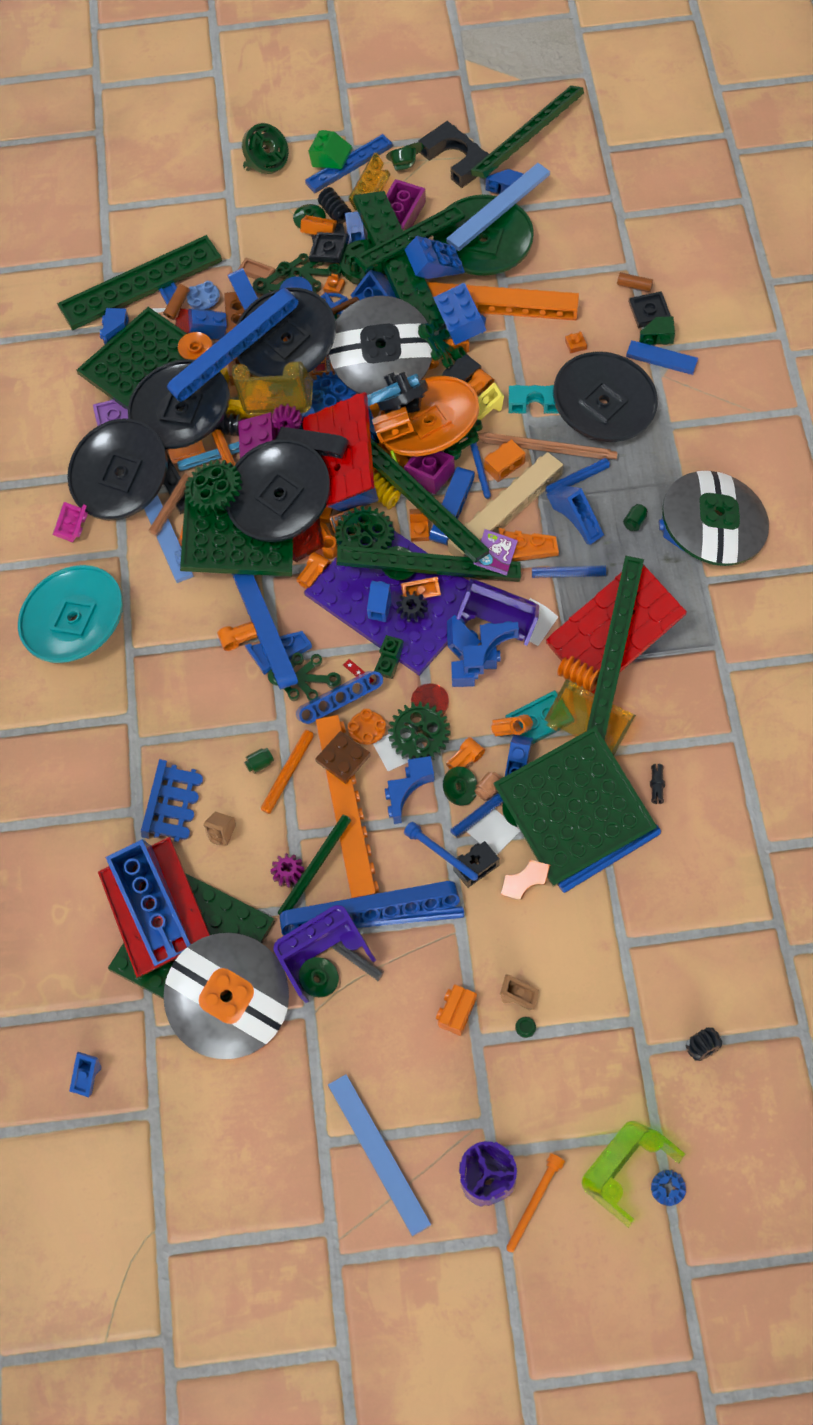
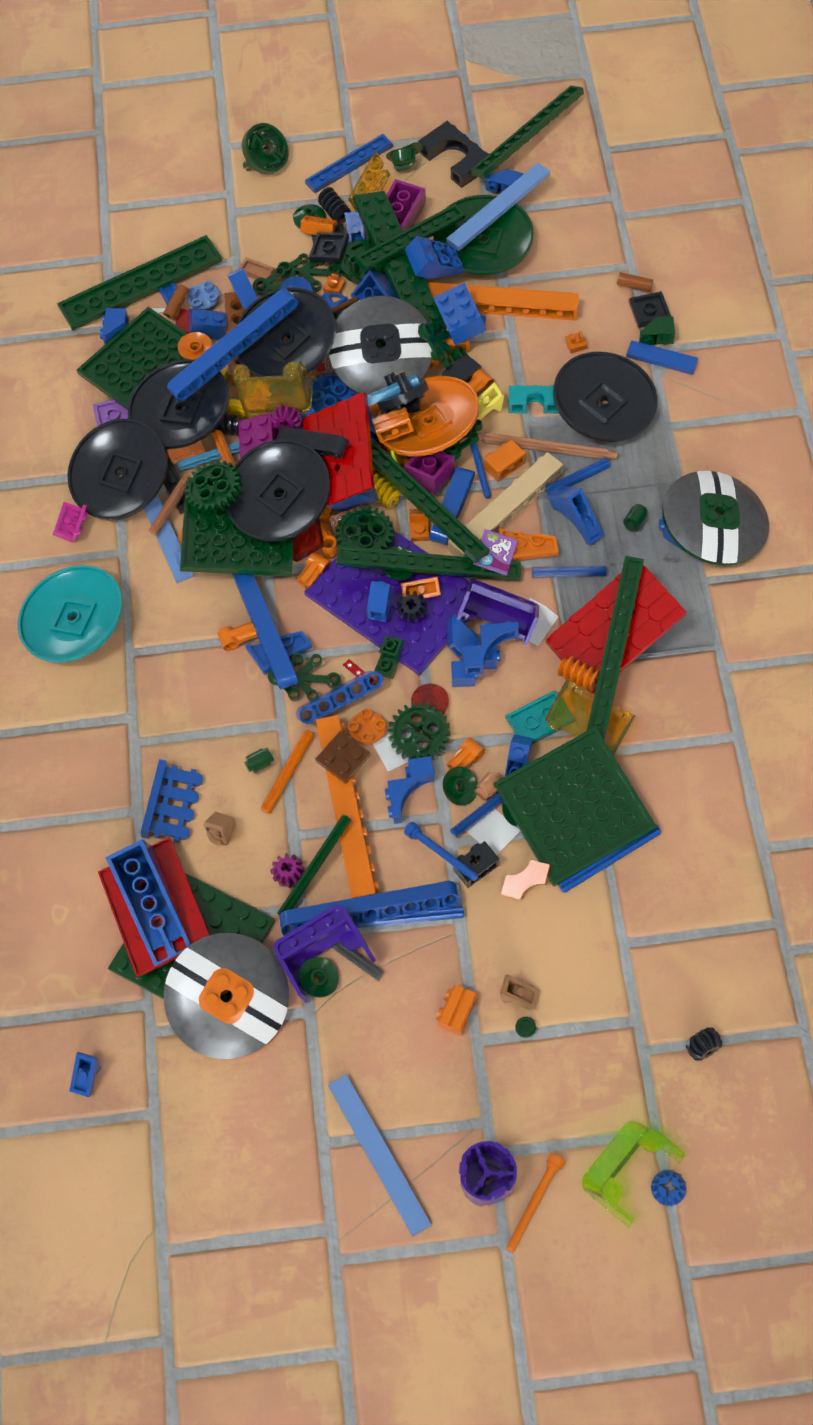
(329, 150): green slope -> none
(511, 725): orange piece -> none
(657, 783): black pin -> none

